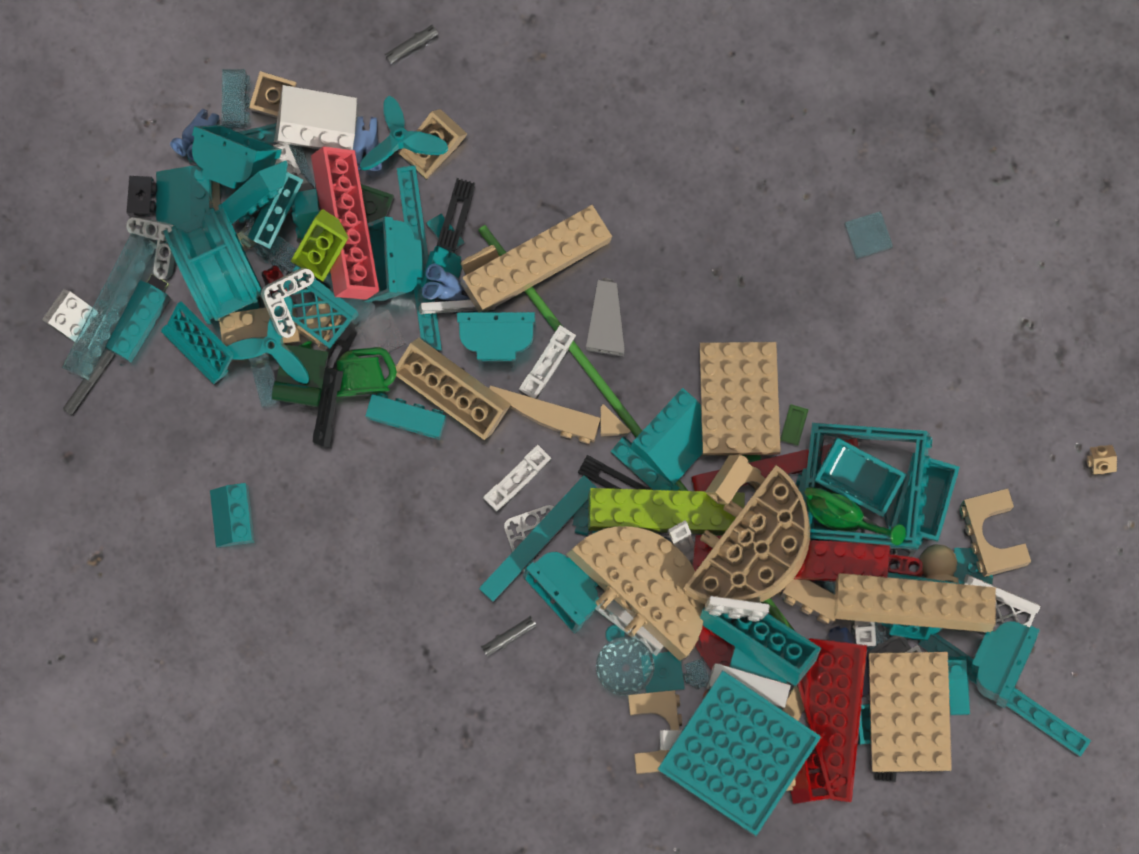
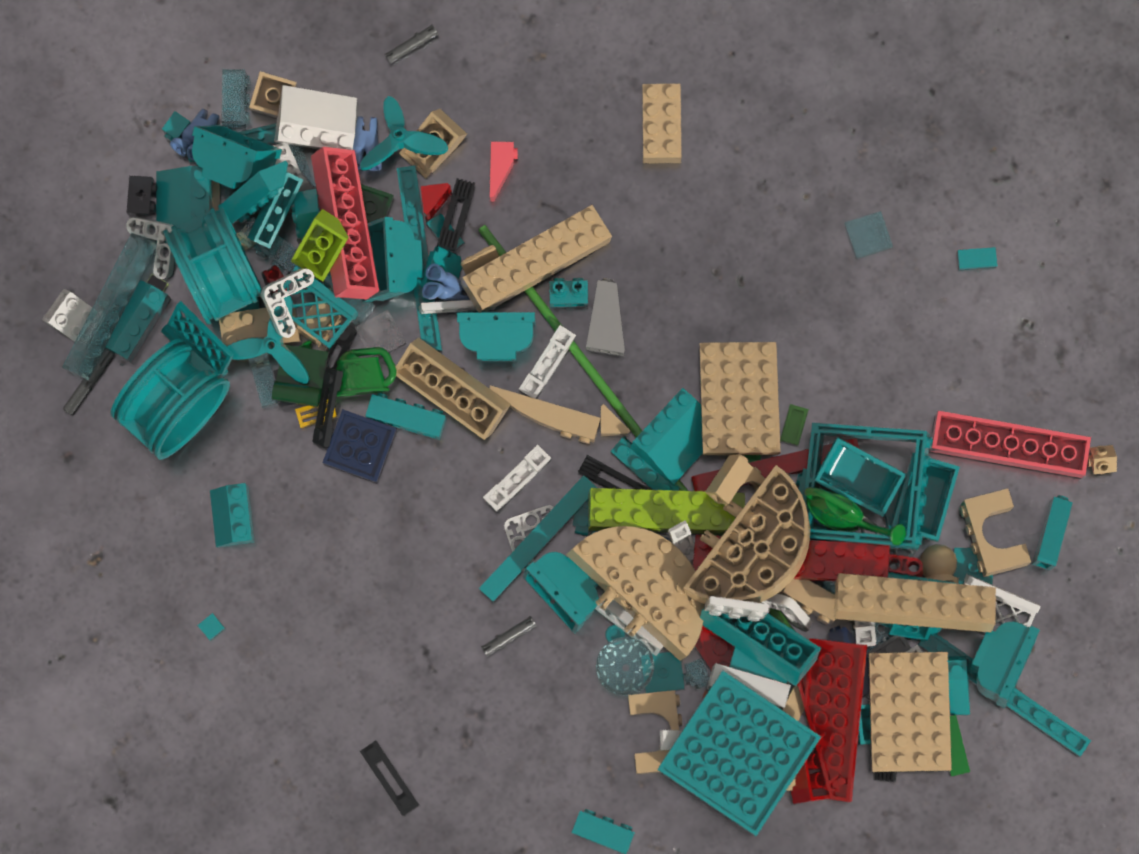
(169, 398): none -> teal wheel
(175, 126): none -> teal brick
(211, 626): none -> teal tile
(312, 422): none -> yellow tile
(359, 446): none -> dark blue plate
(405, 801): none -> black container
(434, 198): none -> red slope
(500, 165): none -> coral slope
(568, 293): none -> teal brick
(603, 831): none -> teal brick
(661, 123): none -> tan brick
(791, 611): none -> white beam
(959, 760): none -> green tile
(977, 258): none -> teal tile
(1010, 444): none -> coral brick
(1052, 533): none -> teal slope

